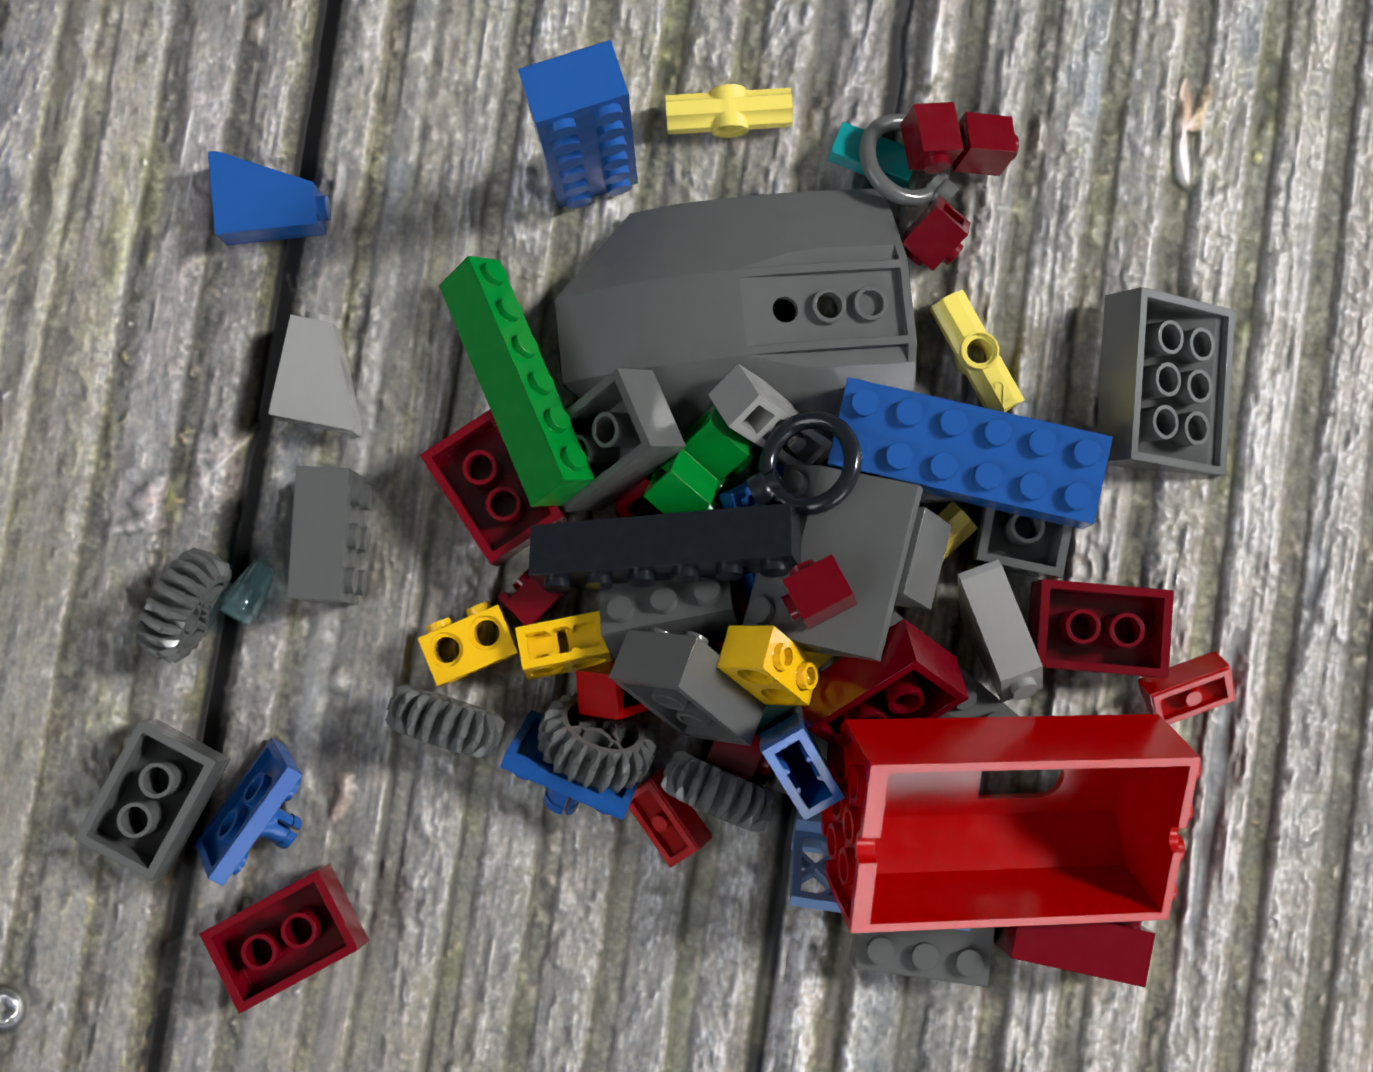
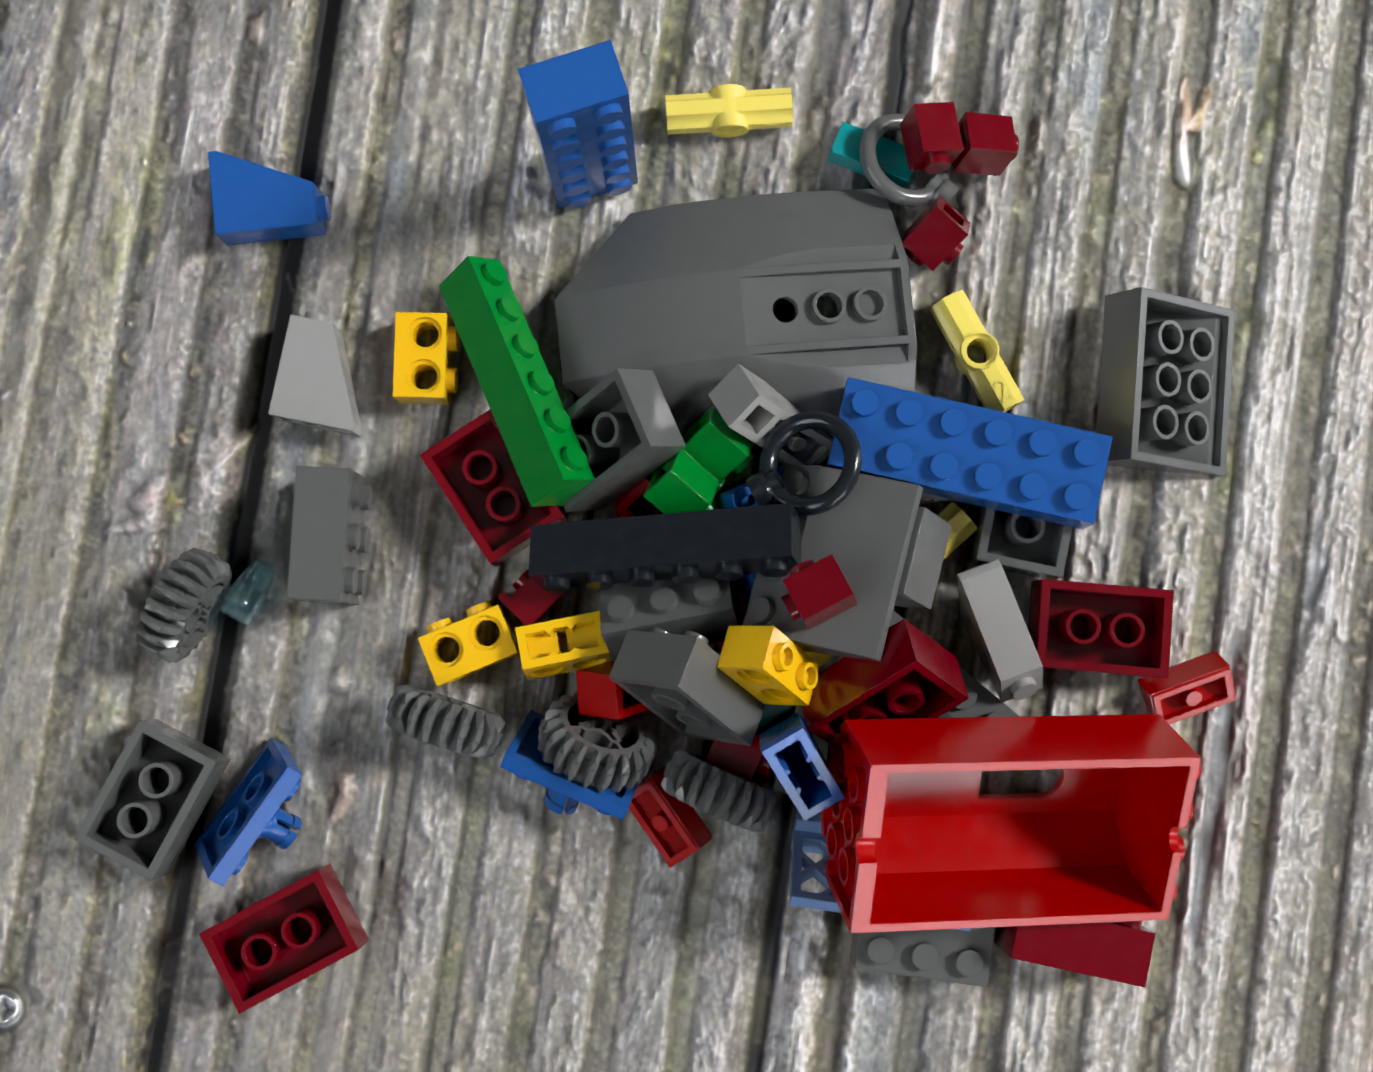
(413, 360): none -> yellow brick

